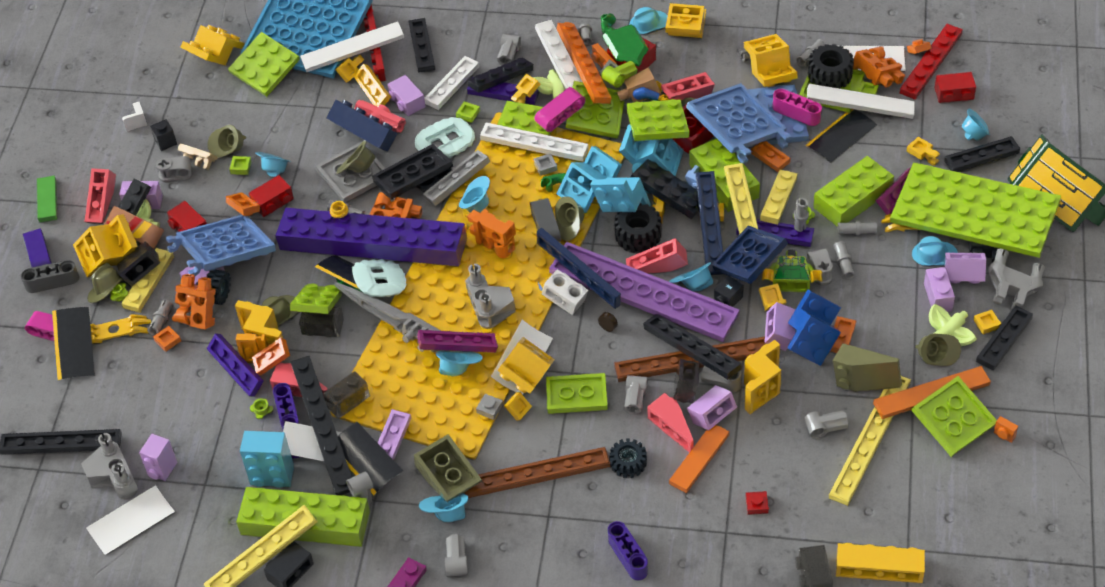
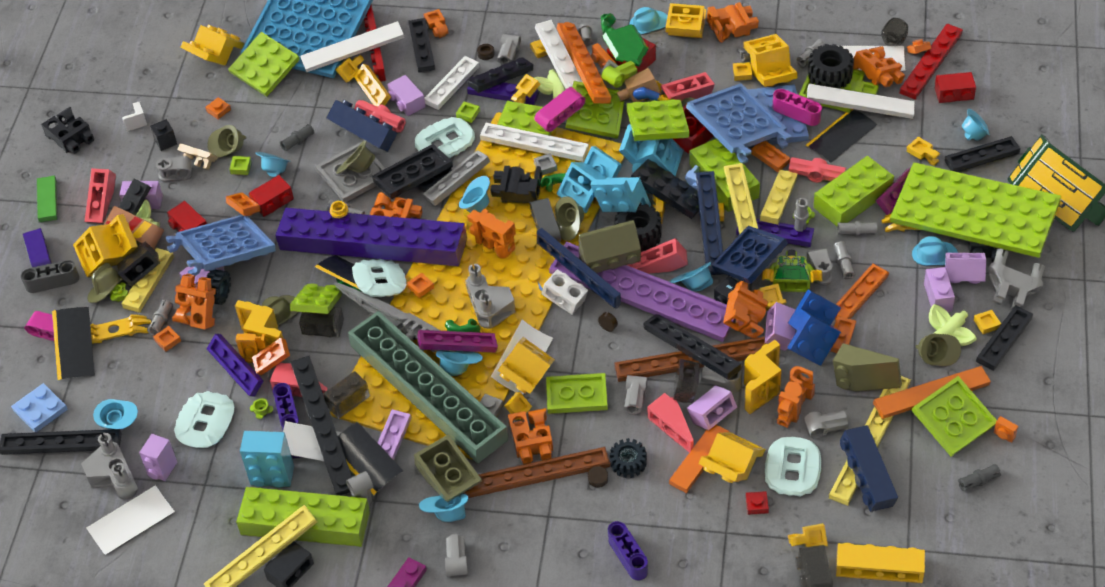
(39, 408): none -> light blue plate
(71, 136): none -> black hips
(115, 414): none -> medium azure piece
(217, 422): none -> light aqua piece
(218, 108): none -> orange plate
(297, 137): none -> dark grey pin
(420, 285): none -> orange plate
(428, 387): none -> sand green brick
(437, 23): none -> orange plate
(470, 327): none -> green piece
(485, 51): none -> dark brown tile
(516, 185): none -> black hips
(528, 441): none -> orange hips
(538, 49): none -> yellow plate
(597, 476): none -> dark brown tile
(610, 247): none -> olive slope
(731, 457): none -> yellow bracket
(733, 19): none -> orange hips
(742, 71): none -> yellow plate
(747, 309): none -> orange hips
(794, 395): none -> orange hips
(808, 468): none -> light aqua piece
(812, 536): none -> yellow plate
(815, 170): none -> coral piece
(861, 291): none -> orange tile
(868, 468): none -> dark blue brick
(894, 32): none -> clear smoke hair
(979, 477): none -> dark grey pin

